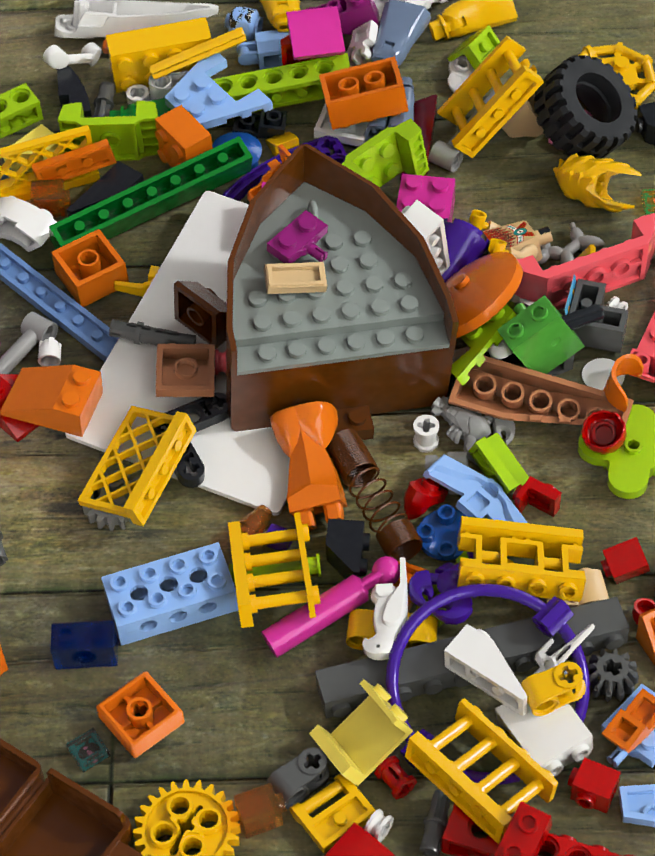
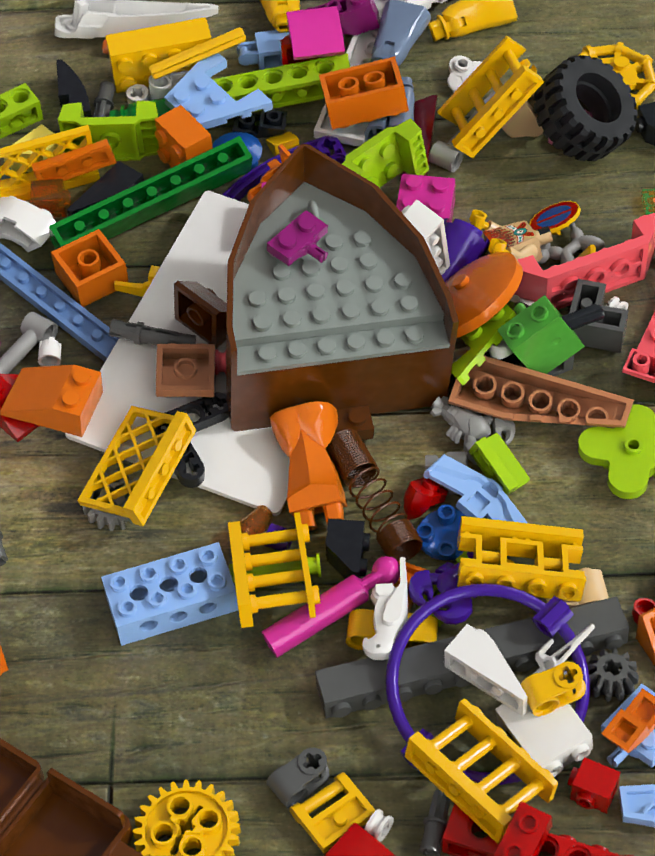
(58, 59): white bar -> none
(84, 644): clear blue brick -> none
(88, 750): clear smoke tile -> none
(145, 697): orange brick -> none
(245, 18): light blue head -> none
(259, 810): clear orange brick -> none
(295, 277): tan tile -> none
(362, 40): white plate -> none
(364, 735): light yellow panel -> none
(391, 767): red bush -> none
(426, 432): white bush -> none
(476, 47): lime panel -> none
(539, 495): red bracket -> none
(556, 216): none -> piece
(570, 295): dark azure sticker -> none
(588, 178): yellow head -> none
(597, 372): white sticker -> none
(604, 432): red hair -> none
(624, 561): red brick -> none
(626, 364): orange helmet -> none

